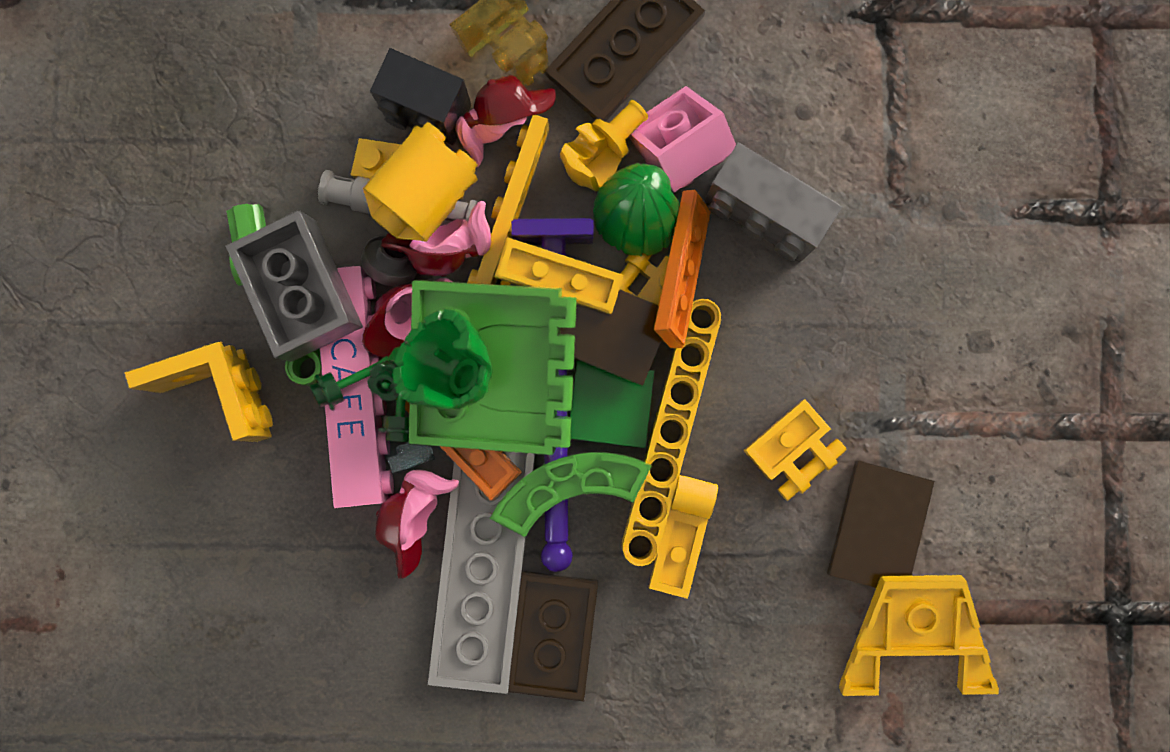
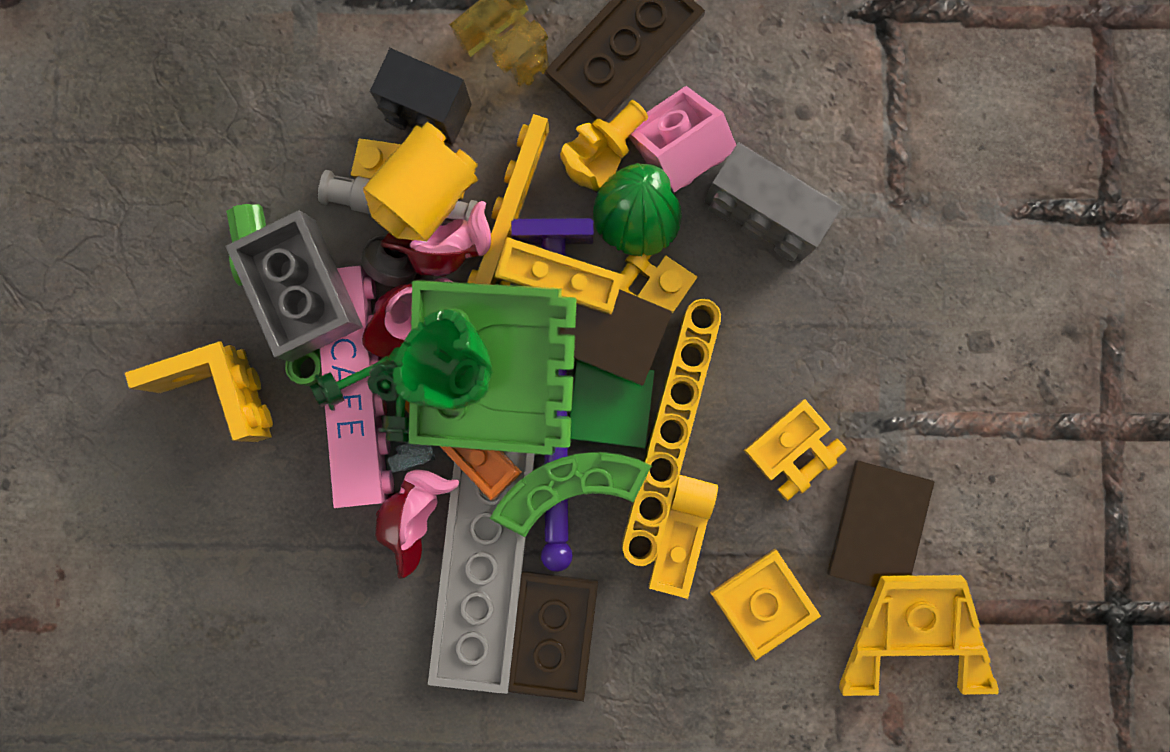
(498, 108): dark red hair -> none
(682, 270): orange tile -> none
(765, 604): none -> yellow tile

